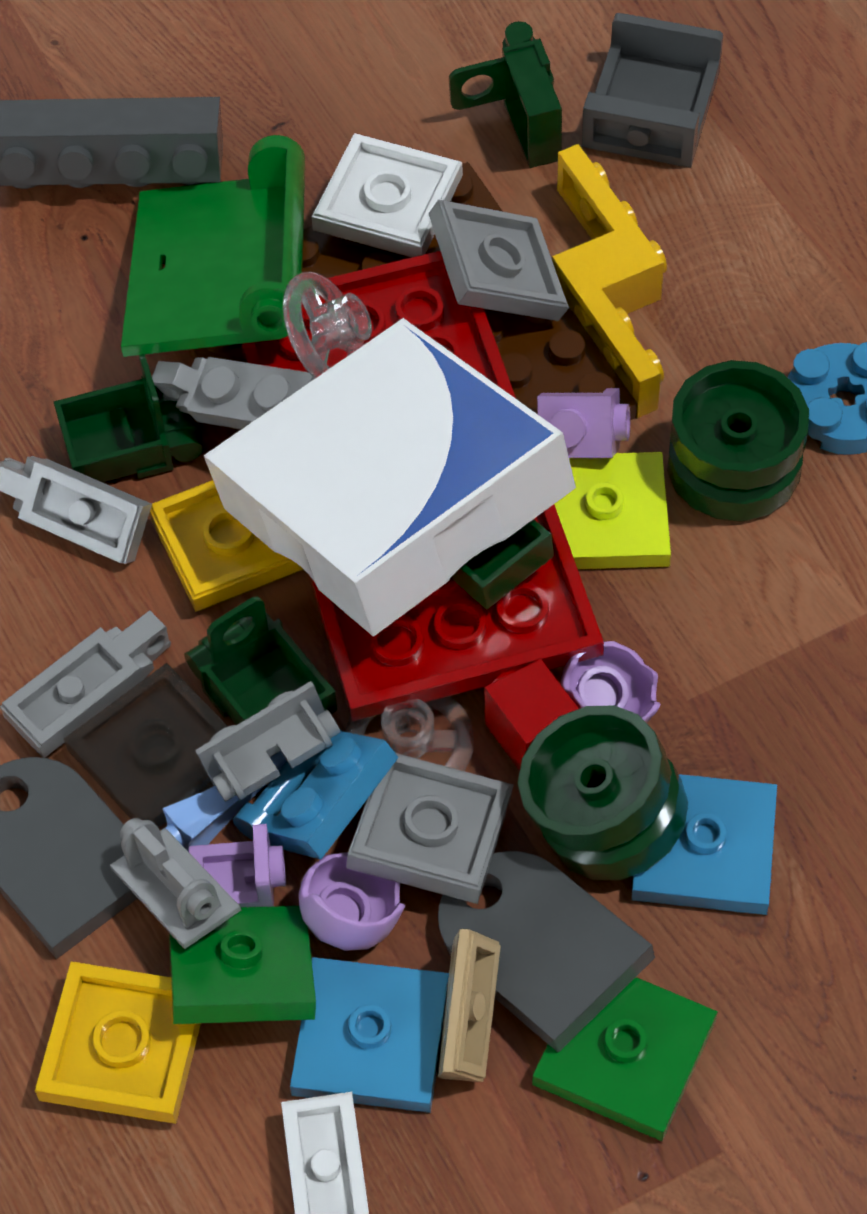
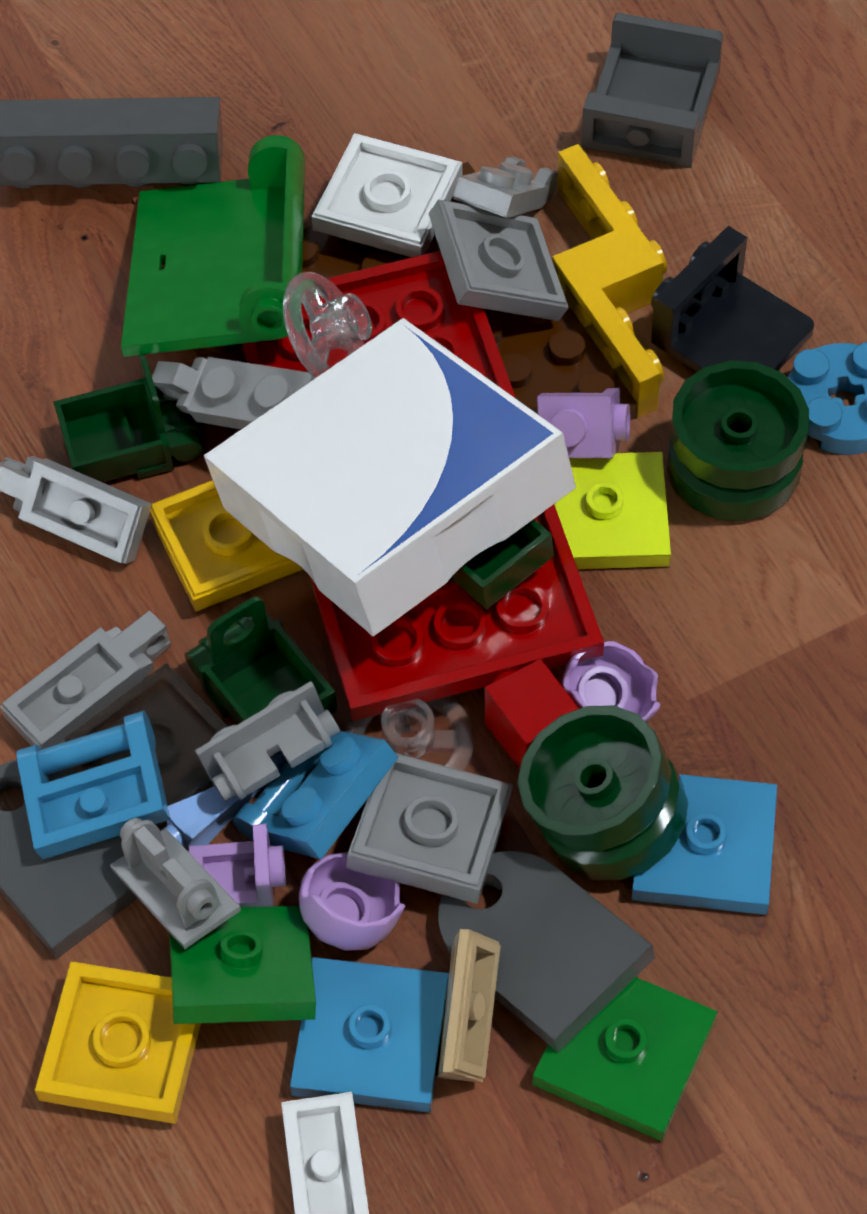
(97, 800): none -> dark azure plate
(507, 189): none -> light grey hinge
(527, 89): dark green piece -> none
(722, 316): none -> black bracket

